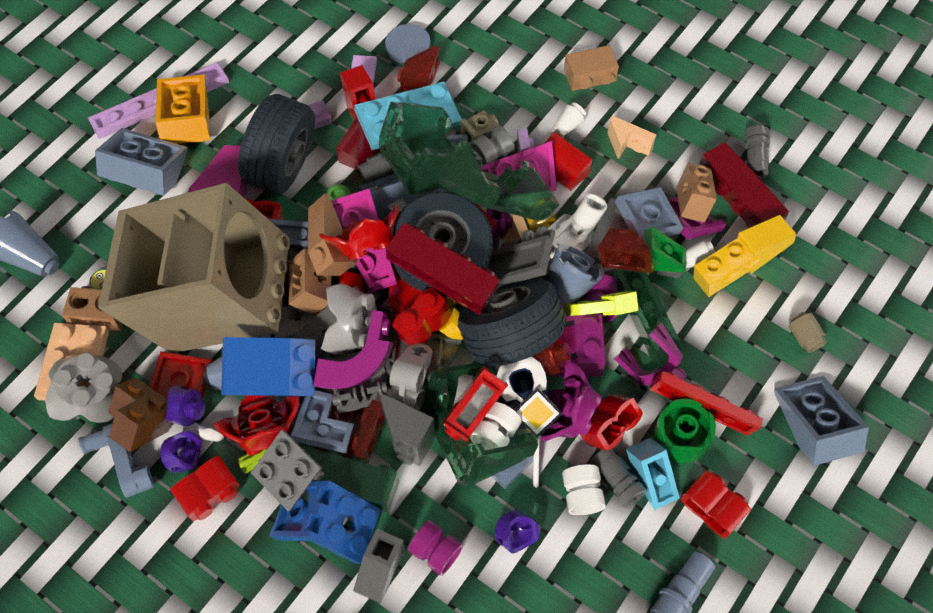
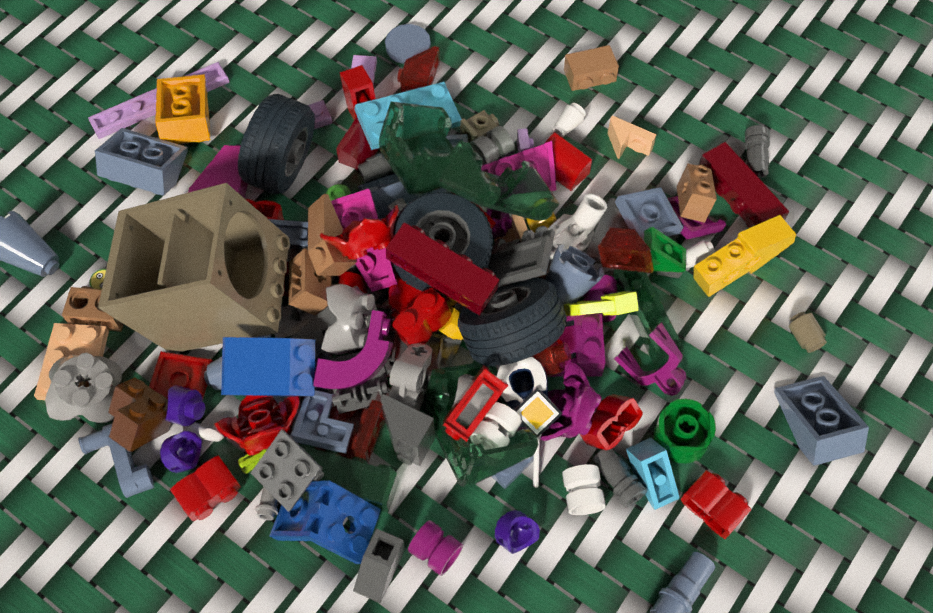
(267, 508): none -> light grey pin
(723, 411): red plate -> none

